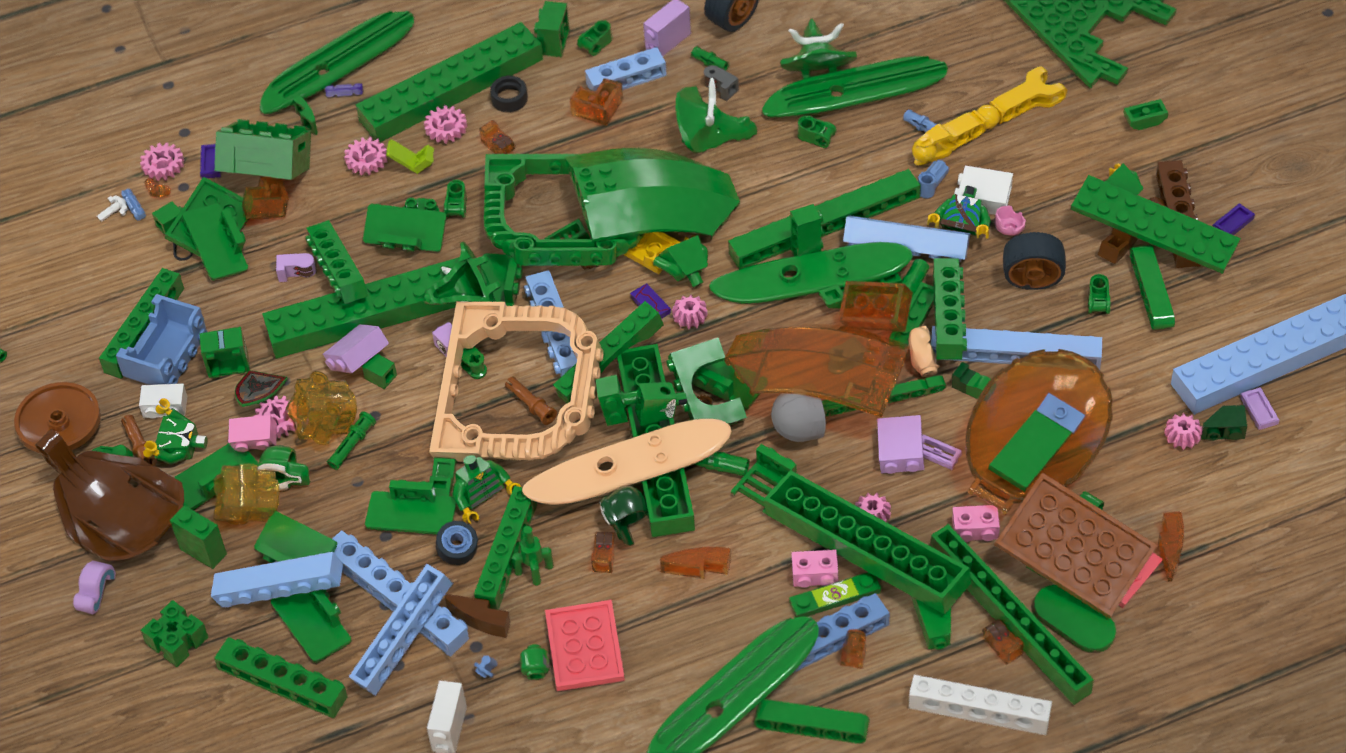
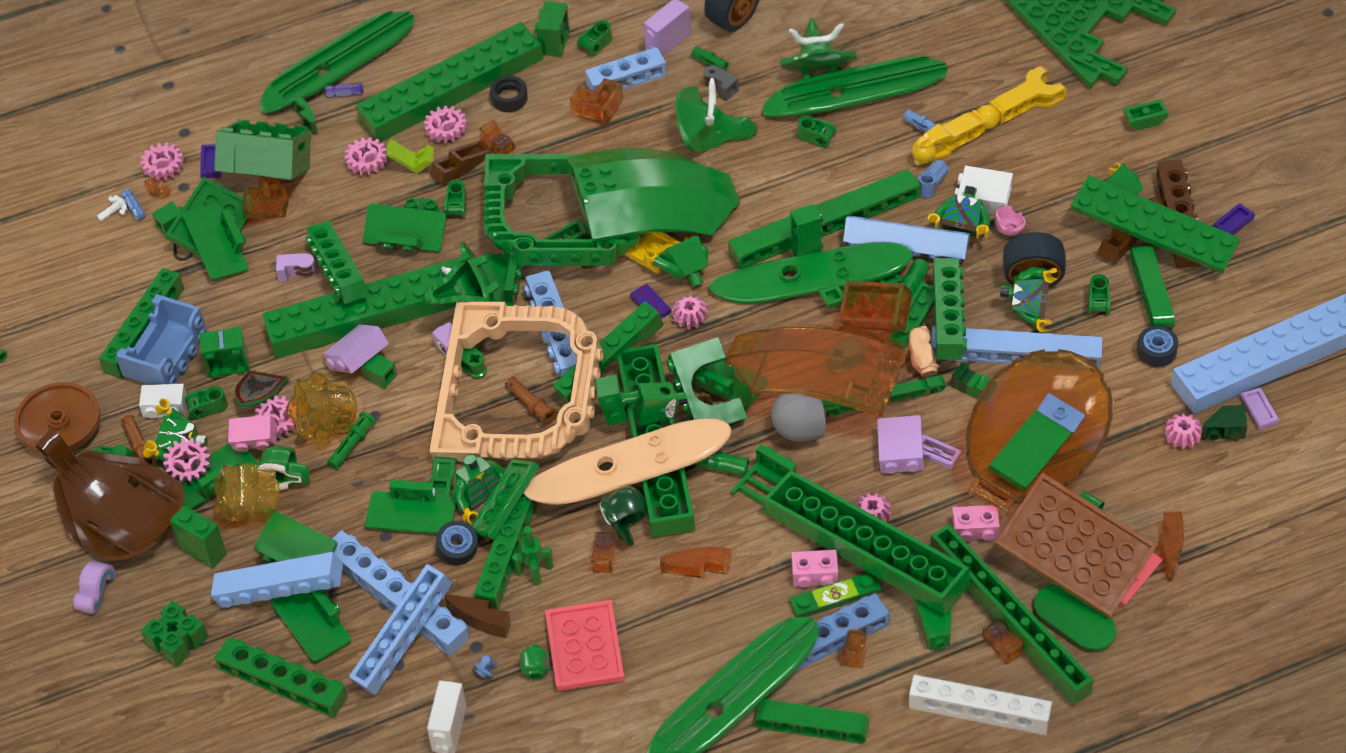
(196, 459): none -> bright pink gear
(208, 401): none -> green piece
(459, 162): none -> reddish brown slope
(504, 498): none -> green tile
(1030, 295): none -> torso
(1157, 346): none -> black wheel

